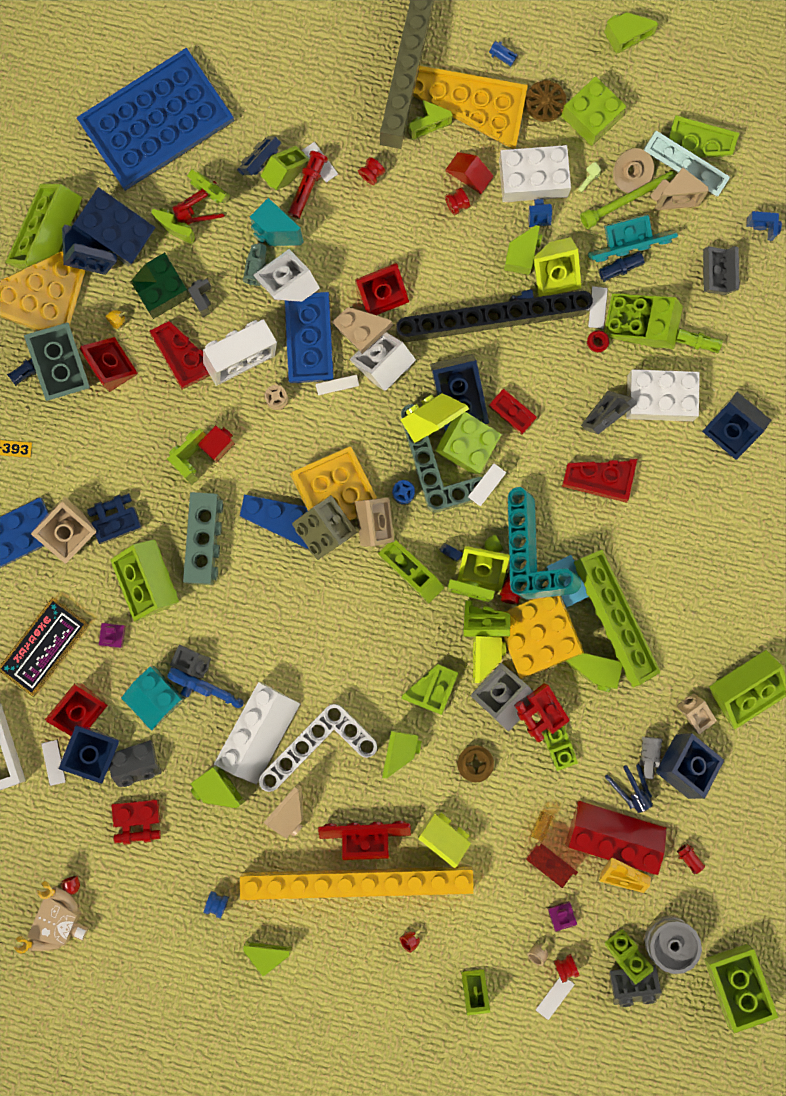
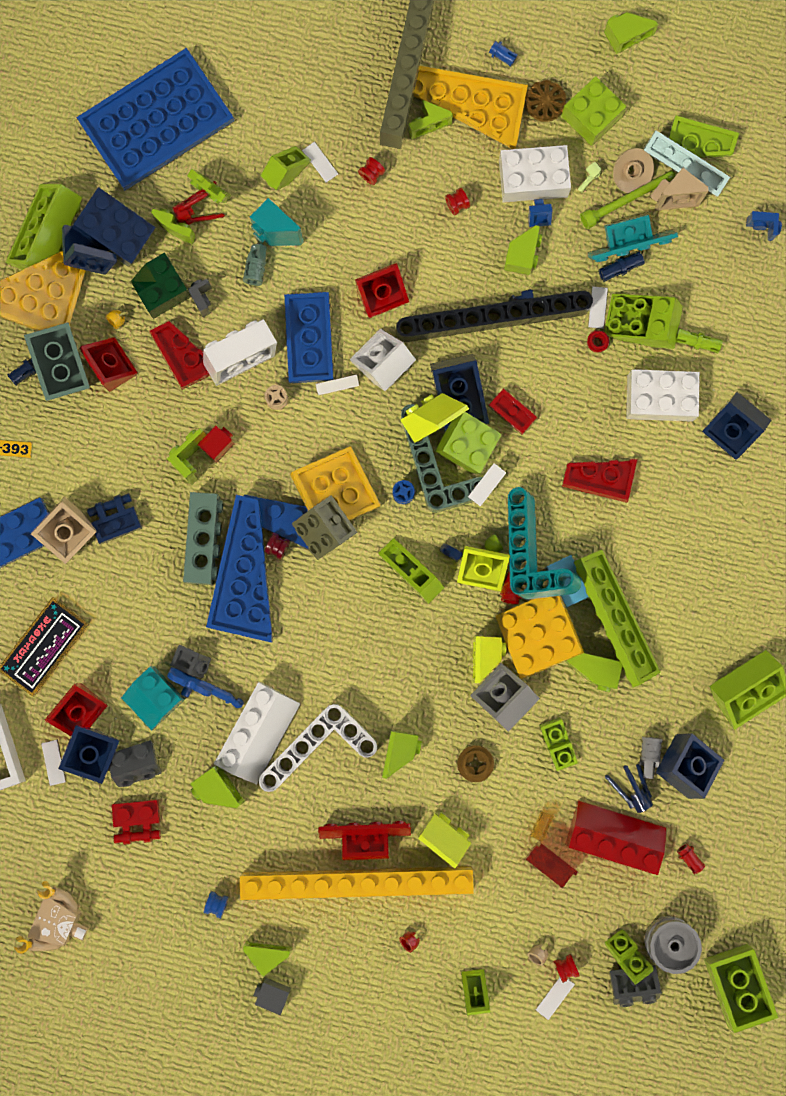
(70, 885): red hinge -> none
(112, 635): magenta tile -> none
(144, 580): lime slope -> none
(241, 587): none -> blue wing
(263, 151): dark blue plate -> none
(271, 995): none -> dark grey brick
(277, 546): none -> dark red wheel
(287, 278): white slope -> none
(288, 814): tan slope -> none
(310, 175): red pin -> none
(361, 327): tan wing -> none
(374, 522): tan slope -> none
(432, 689): lime wing -> none
(470, 171): red slope -> none
(471, 590): lime plate -> none
(485, 621): lime wing -> none
(548, 709): red plate -> none
(557, 268): neon yellow slope -> none
(562, 916): magenta tile -> none
(607, 411): dark grey wing -> none
(624, 876): yellow wing -> none
(697, 713): tan bracket -> none
(721, 270): dark grey bracket -> none

